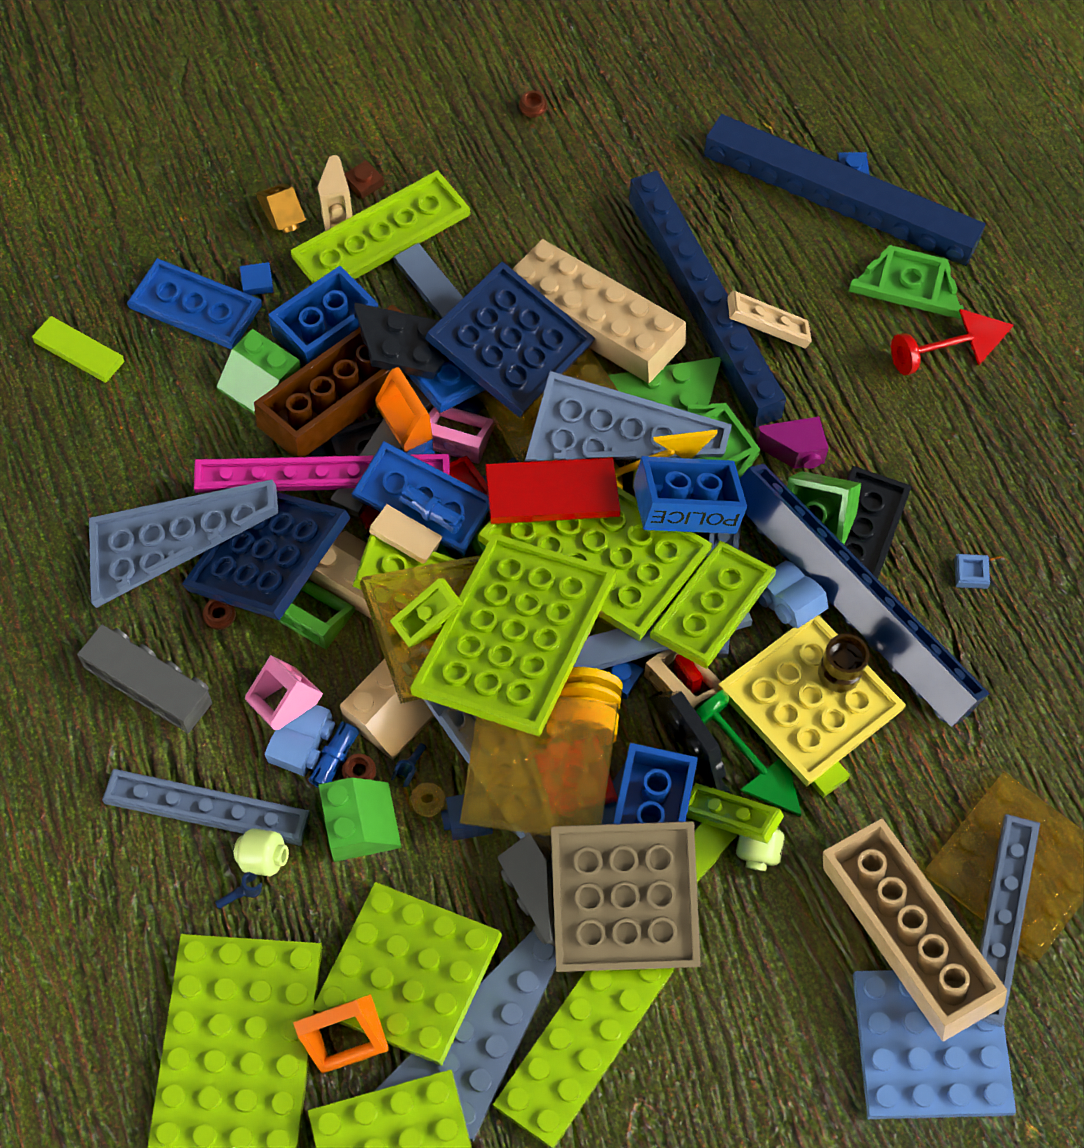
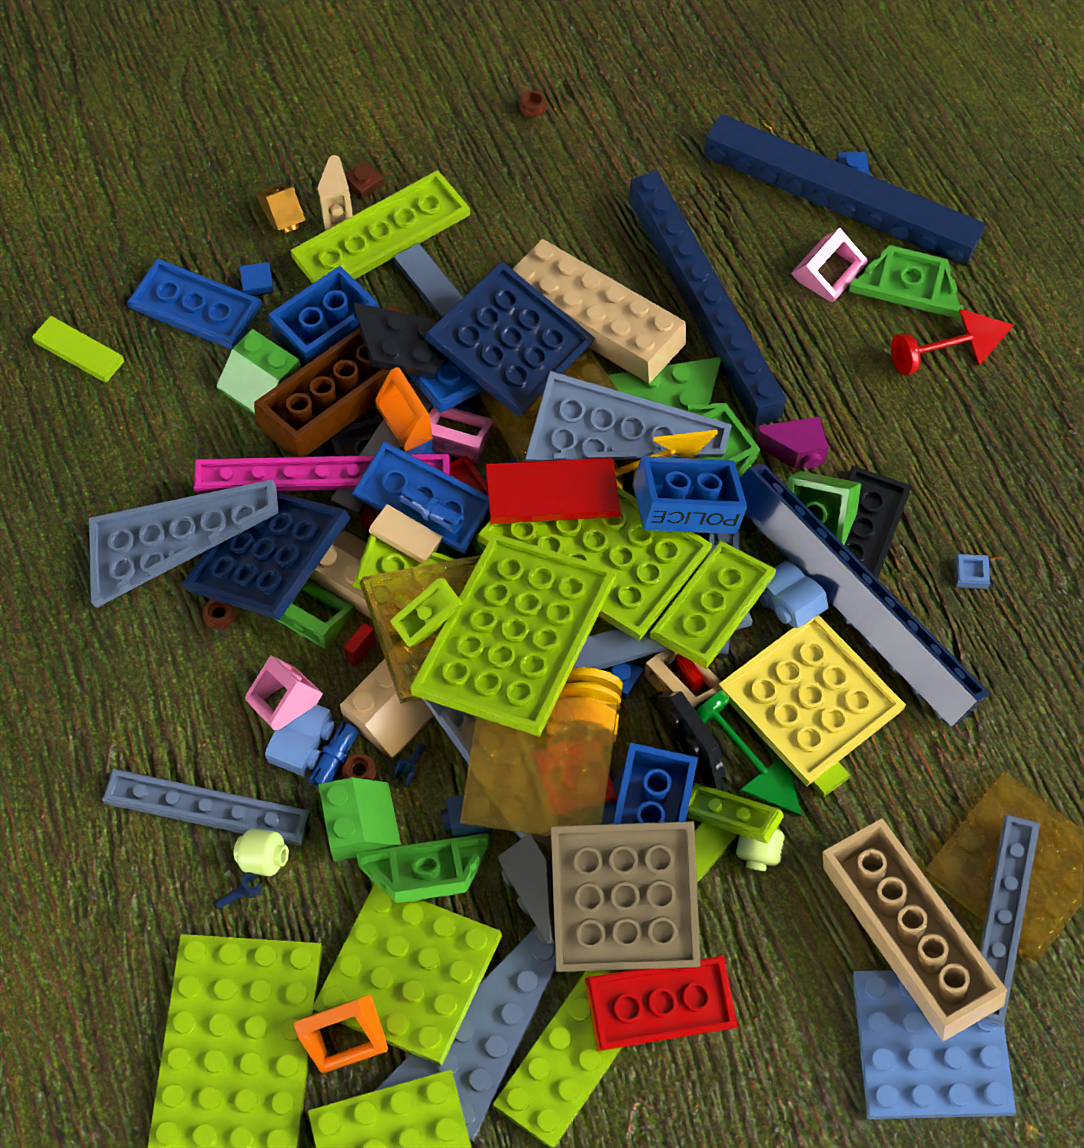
(145, 677): dark grey brick -> none
(359, 644): none -> red tile
(425, 868): none -> bright green wing
(431, 808): clear yellow plate -> none
(660, 1004): none -> red tile
(769, 319): tan tile -> none
(807, 273): none -> bright pink tile
(843, 663): dark brown wheel -> none

